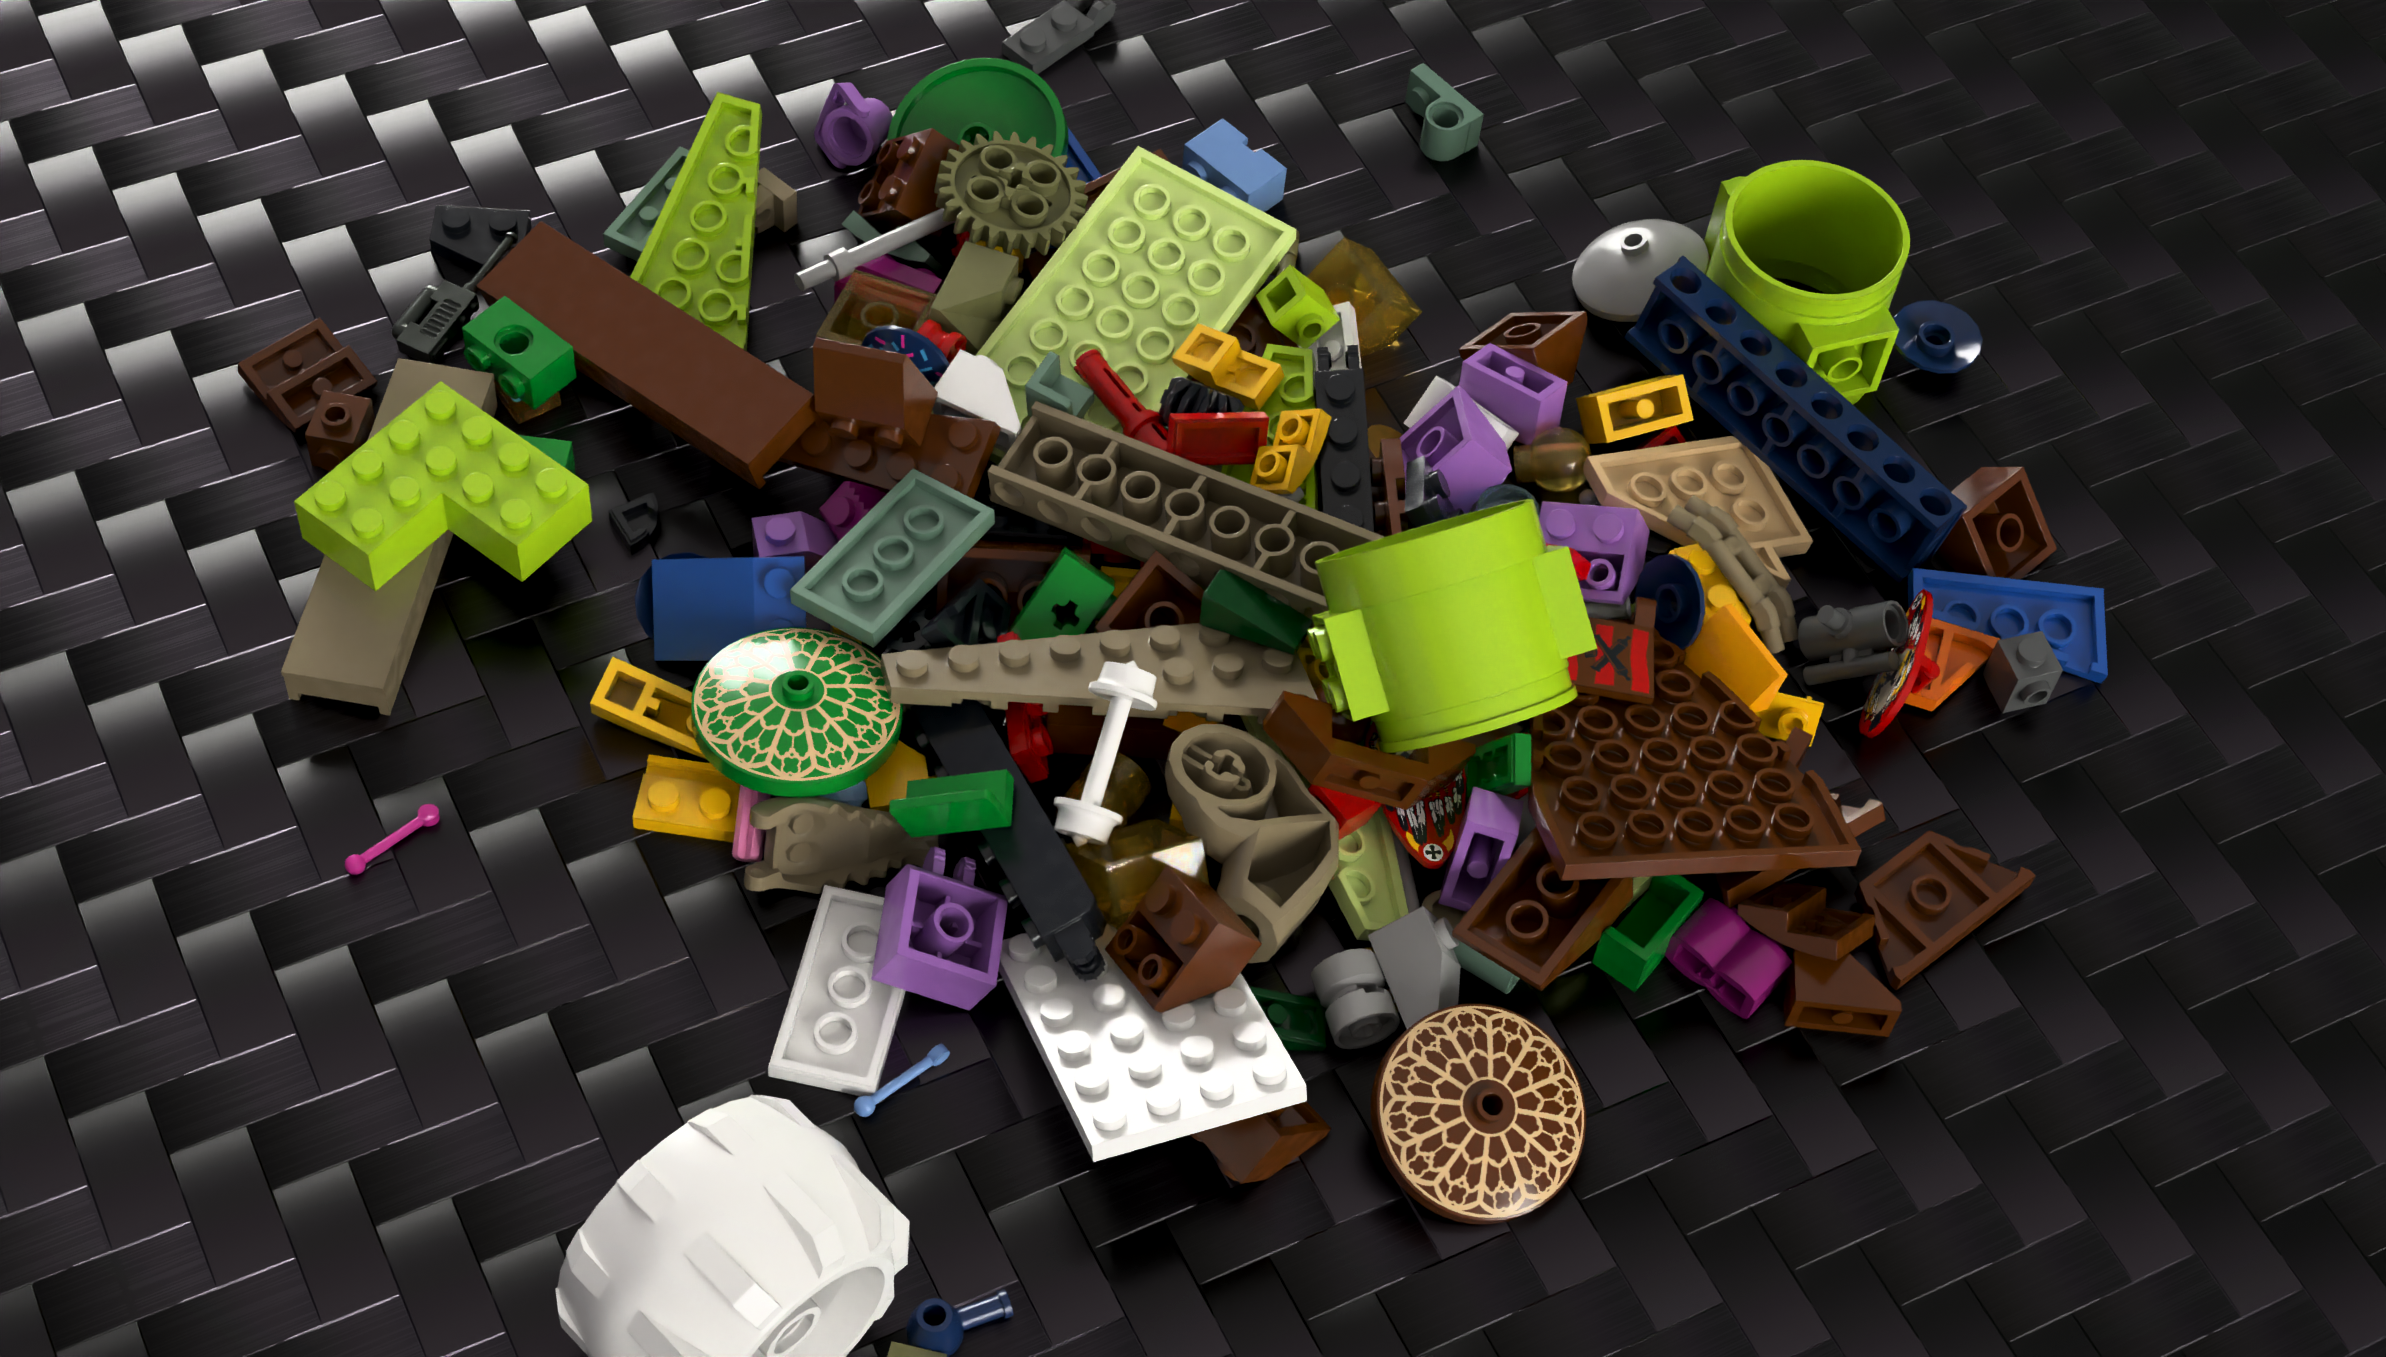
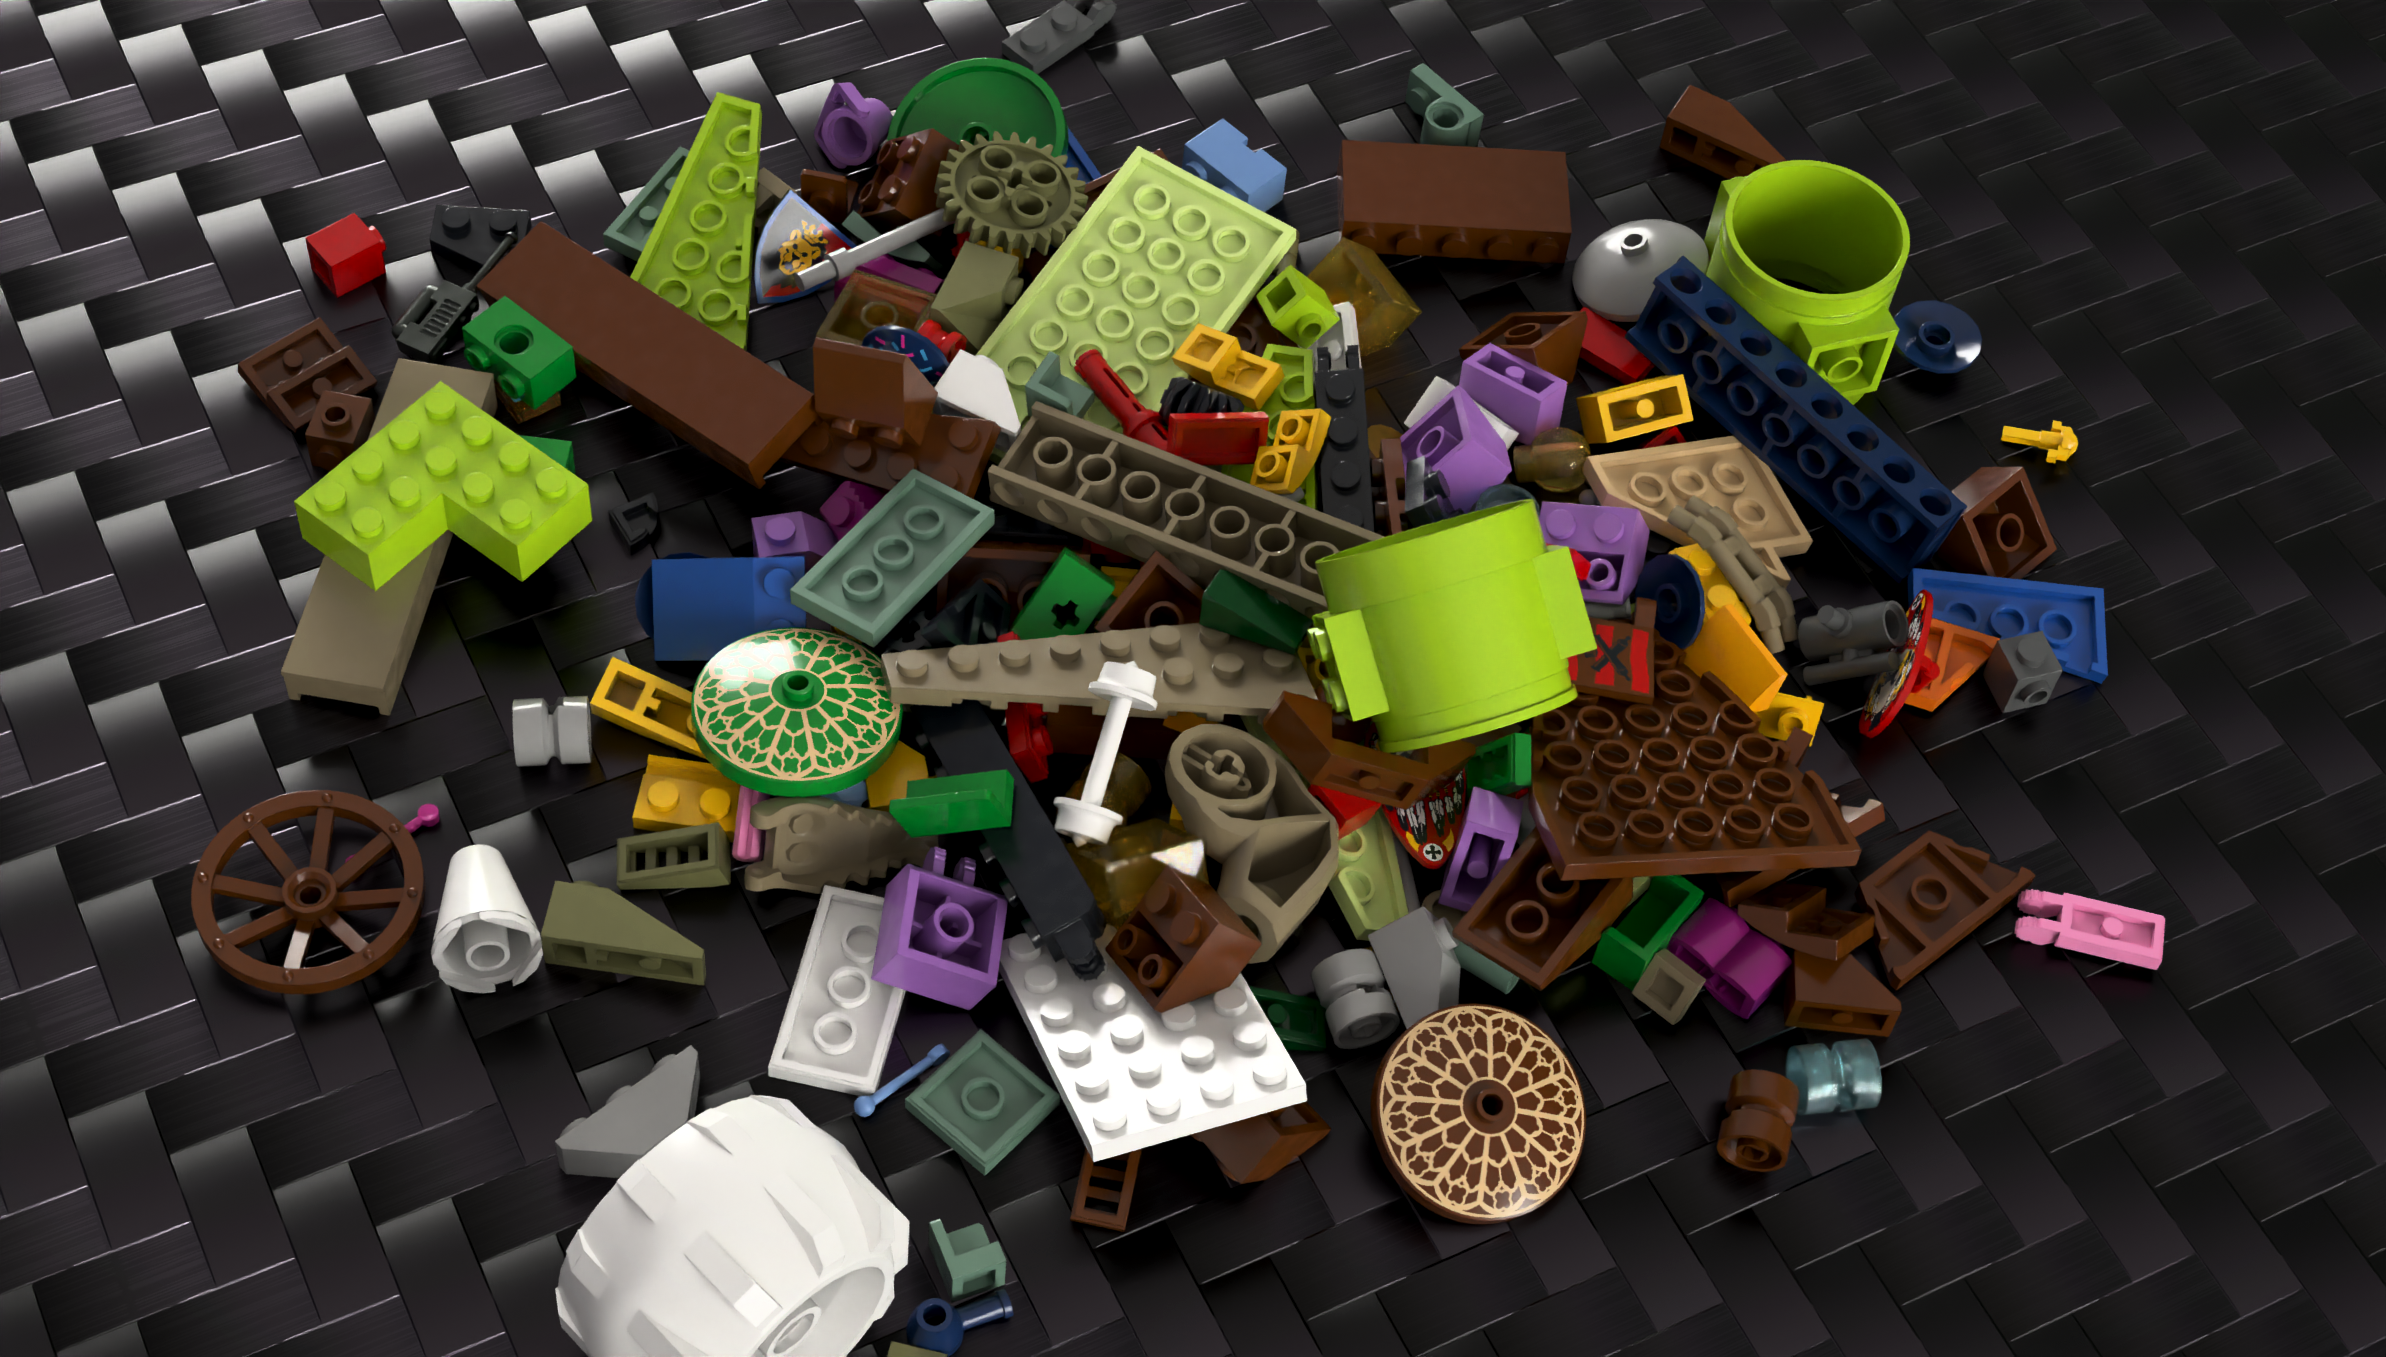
(308, 886): none -> reddish brown wheel
(346, 254): none -> red brick
(483, 925): none -> white cone
(552, 731): none -> light grey wheel
(607, 933): none -> olive slope
(632, 1119): none -> light grey slope
(694, 874): none -> olive slope
(789, 243): none -> shield
(828, 194): none -> reddish brown bracket
(966, 1260): none -> sand green panel
(982, 1102): none -> sand green tile
(1123, 1198): none -> reddish brown slope
(1454, 201): none -> reddish brown brick
(1611, 352): none -> red tile
(1668, 986): none -> dark tan tile
(1715, 136): none -> reddish brown slope
(1759, 1120): none -> reddish brown wheel
(1839, 1076): none -> clear light blue wheel
(2059, 442): none -> yellow piece
(2092, 927): none -> bright pink hinge

